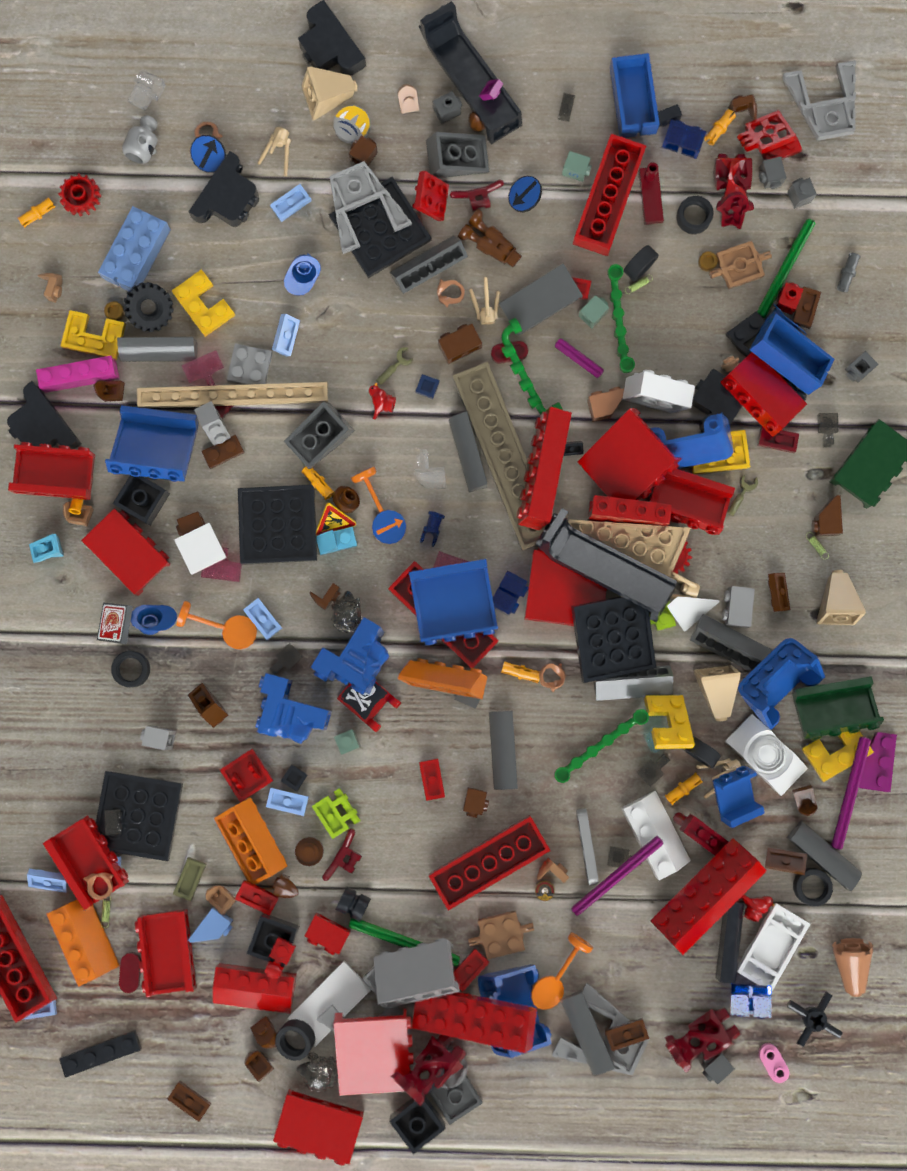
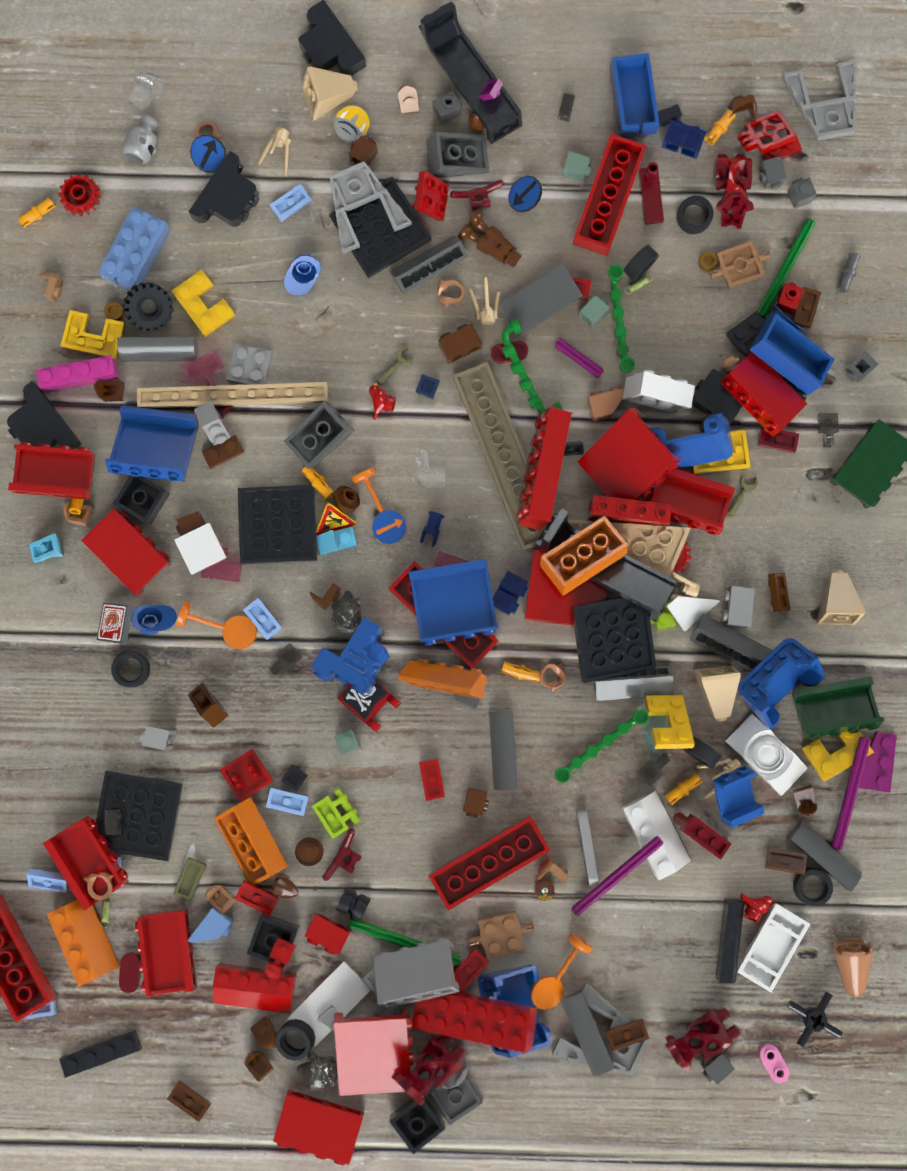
(285, 335): light blue plate -> none
(285, 716): blue brick -> none
(468, 452): dark grey brick -> none
(583, 555): none -> orange brick
(618, 856): clear smoke plate -> none
(708, 896): red brick -> none
(751, 1000): clear blue piece -> none
(817, 545): yellowish green piece -> none
(829, 519): reddish brown slope -> none

